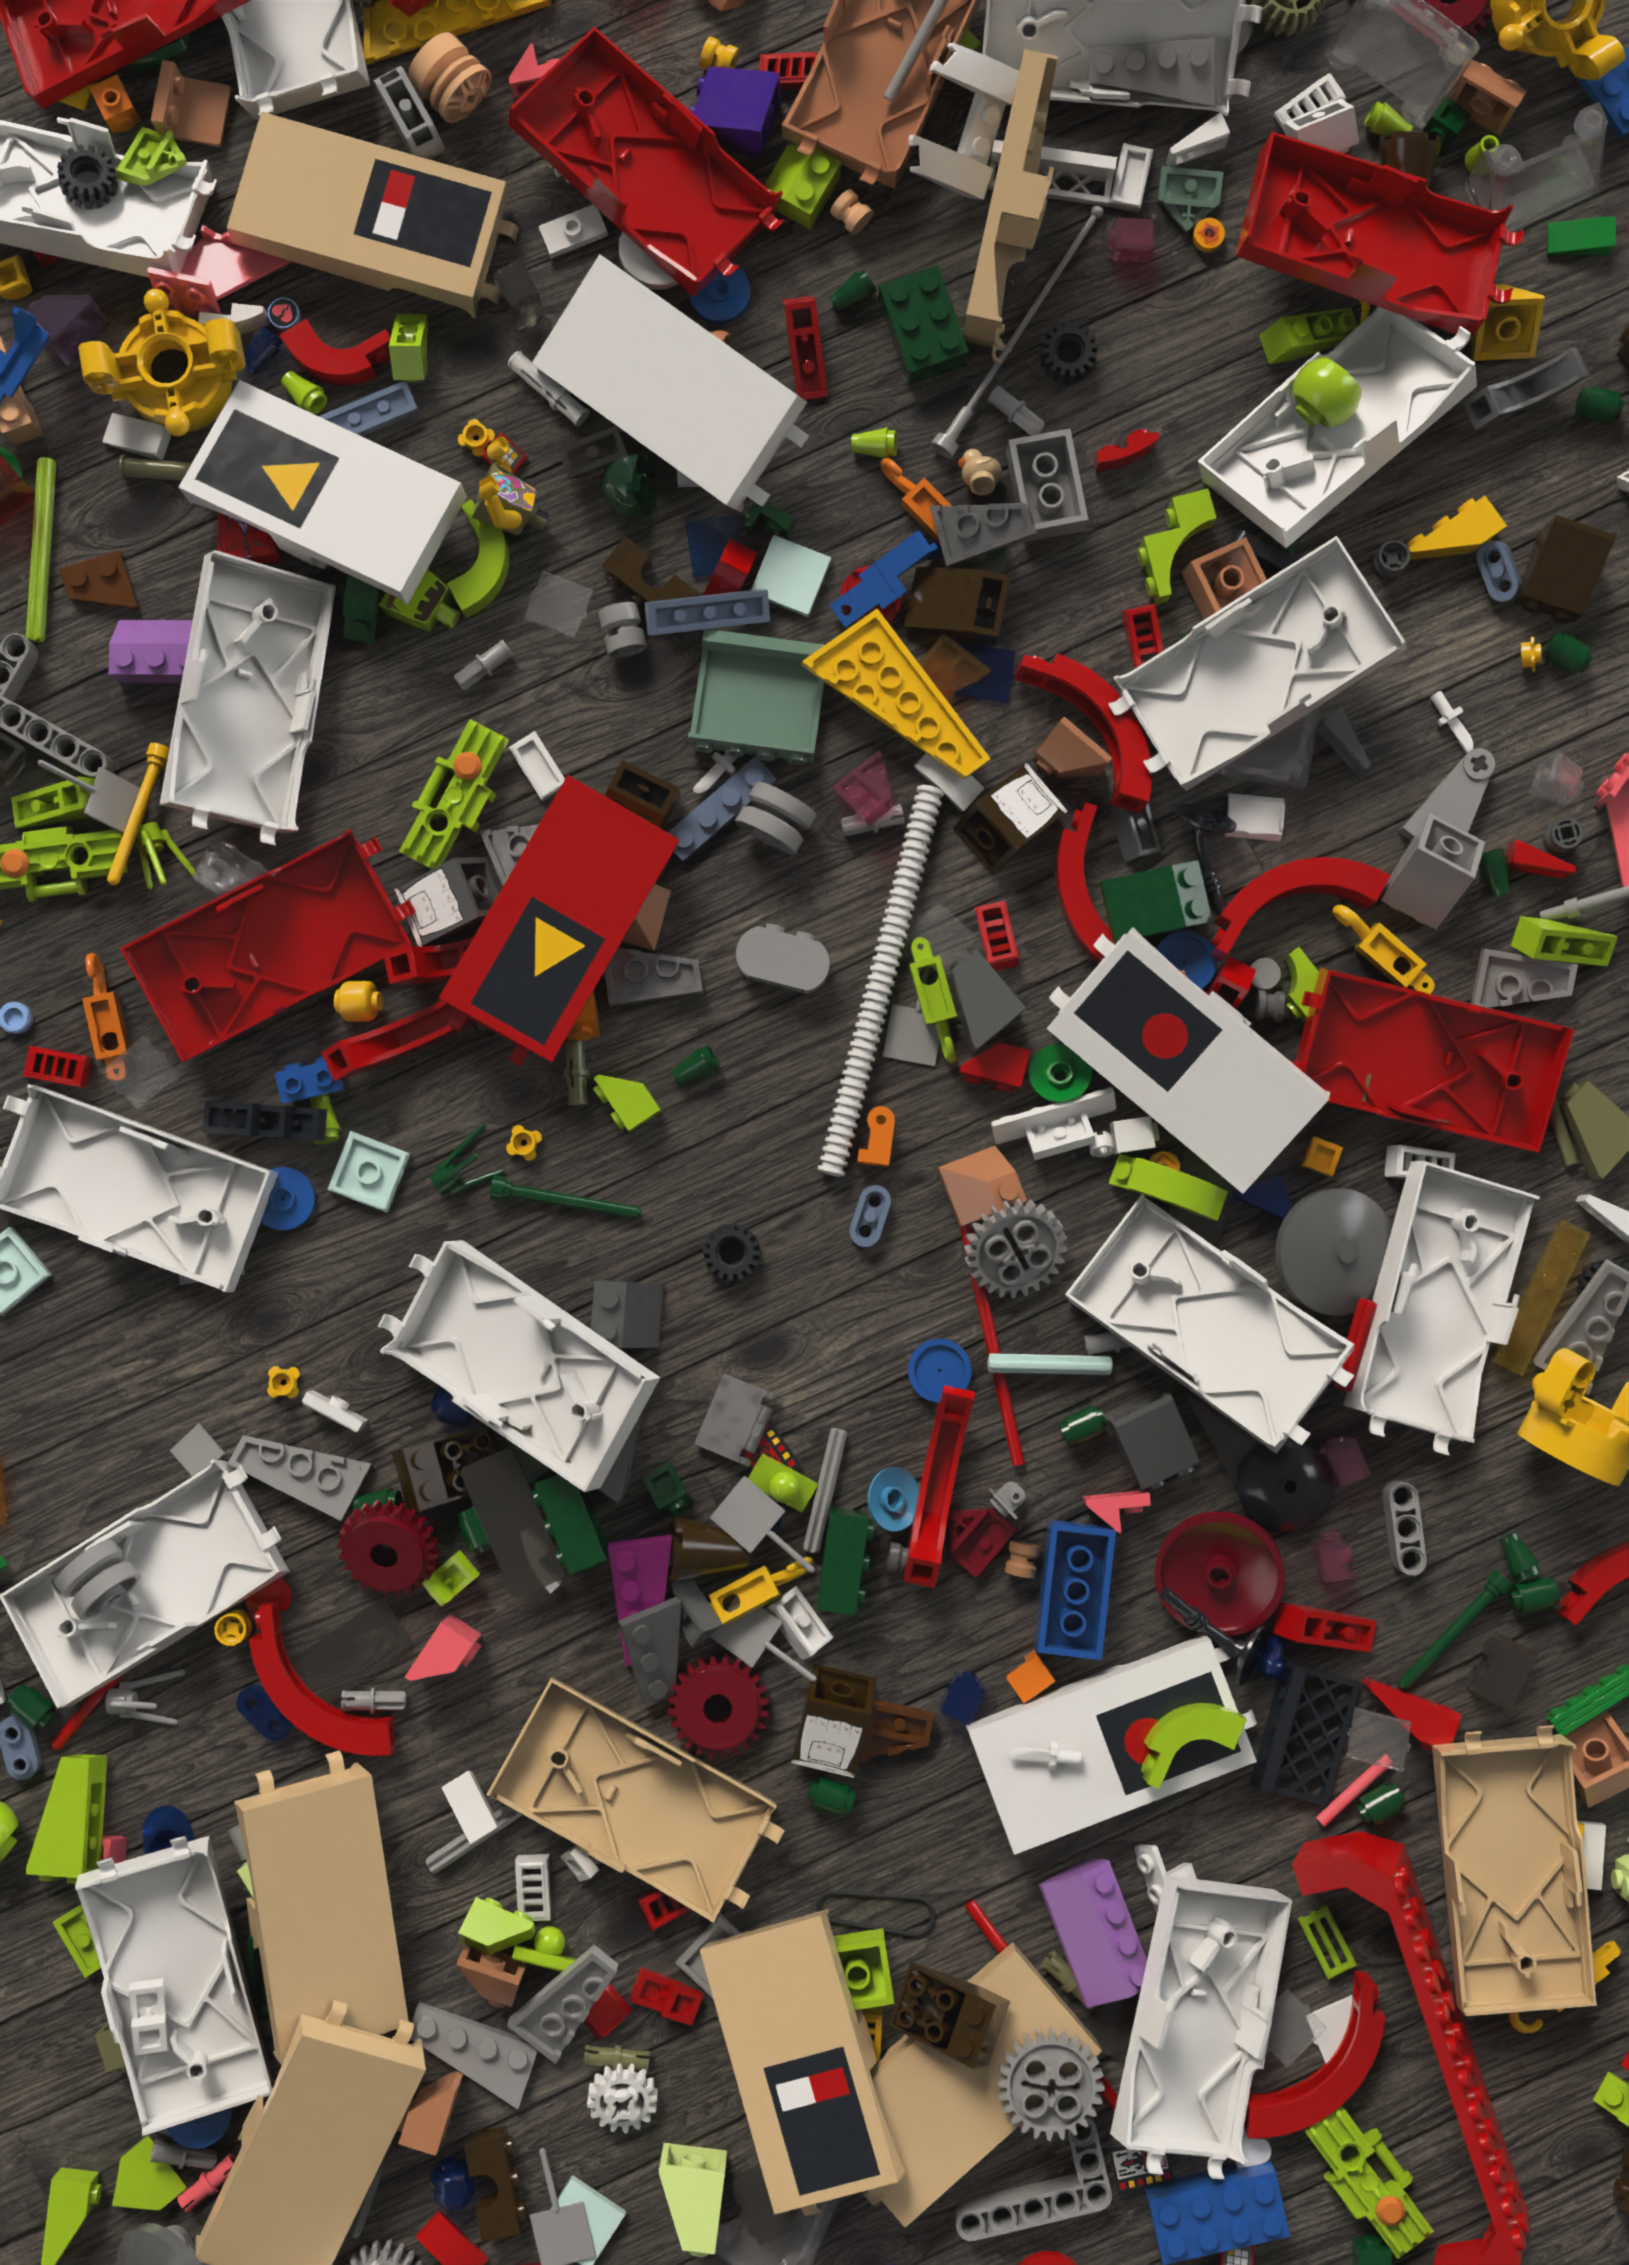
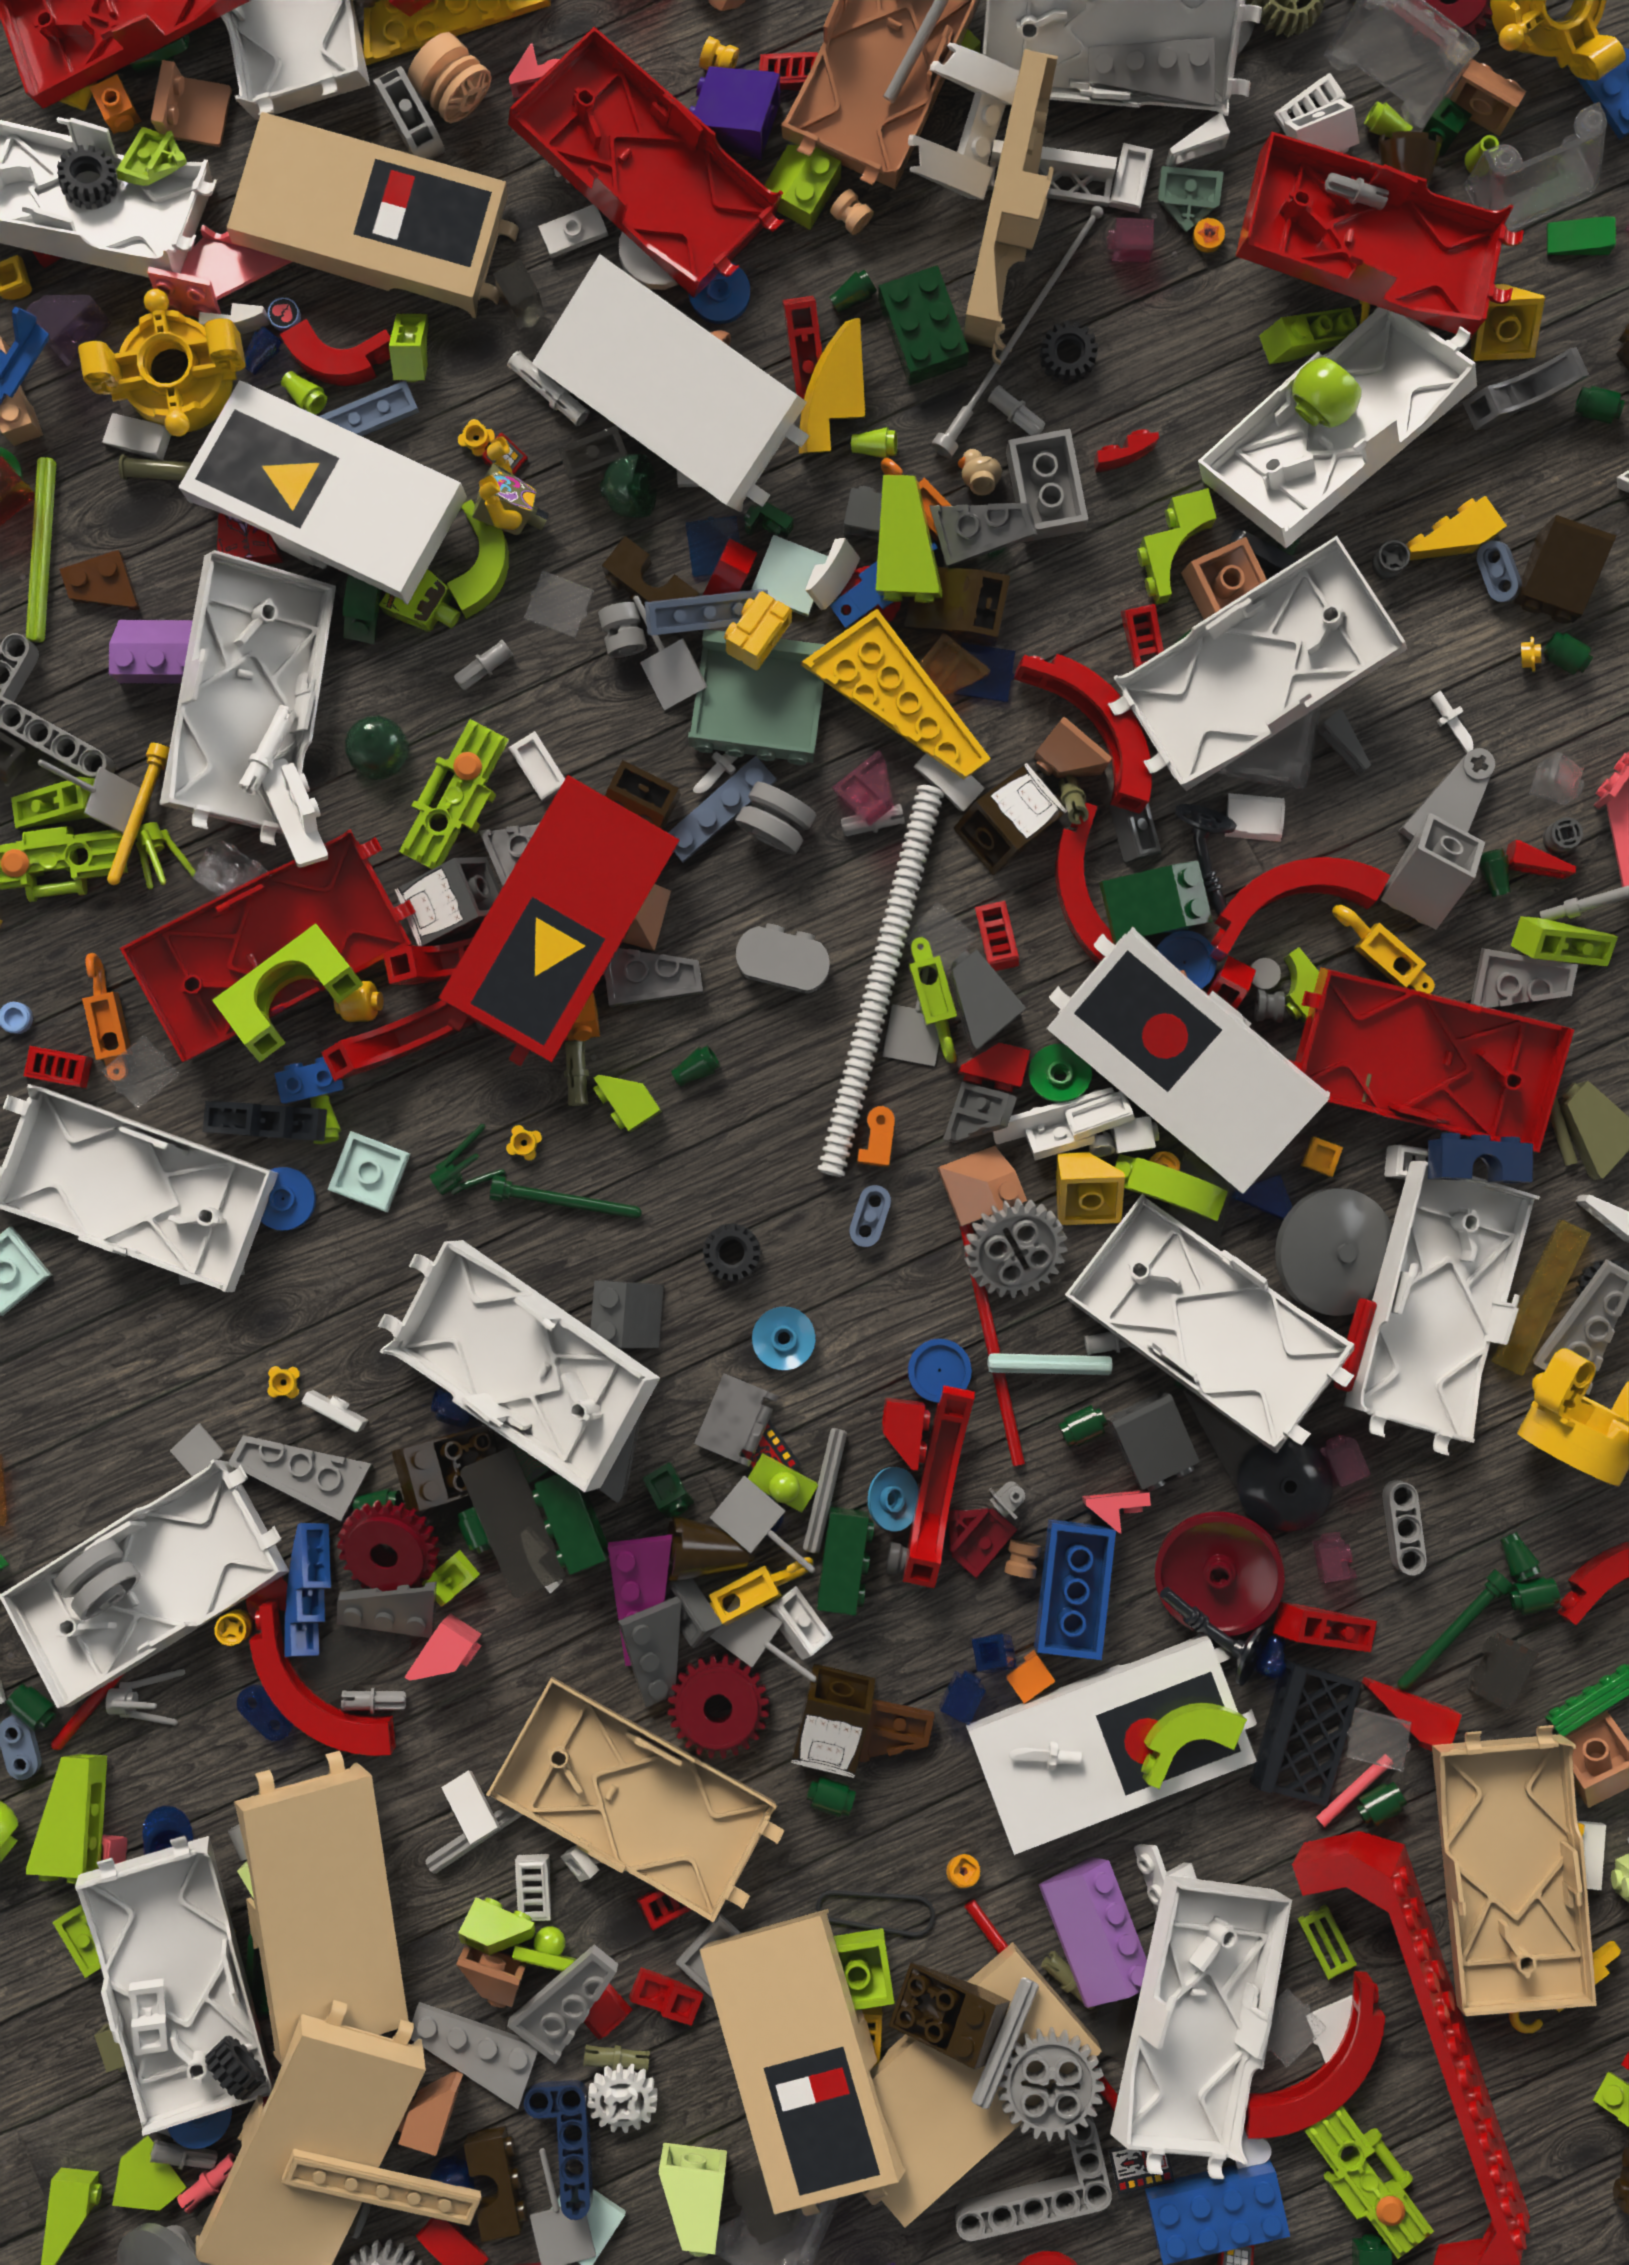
(235, 2068): none -> black tyre
(249, 999): none -> lime arch
(262, 759): none -> white pin
(295, 812): none -> white bracket
(305, 1589): none -> blue slope
(376, 747): none -> clear green cylinder
(381, 2187): none -> tan tile
(394, 1611): none -> dark grey wing
(567, 2147): none -> dark blue beam
(671, 669): none -> light grey piece
(758, 630): none -> yellow brick
(780, 1355): none -> dark azure dish
(831, 578): none -> white slope
(834, 388): none -> yellow slope
(863, 513): none -> dark grey arch
(903, 1428): none -> red slope
(905, 547): none -> lime slope
(963, 1871): none -> light orange tile
(978, 1112): none -> dark grey wing
(994, 1653): none -> clear blue brick
(1005, 2043): none -> light grey axle
(1073, 799): none -> olive pin
(1088, 1190): none -> yellow slope
(1099, 1115): none -> white tile
(1356, 191): none -> light grey axle
(1505, 1160): none -> dark blue arch

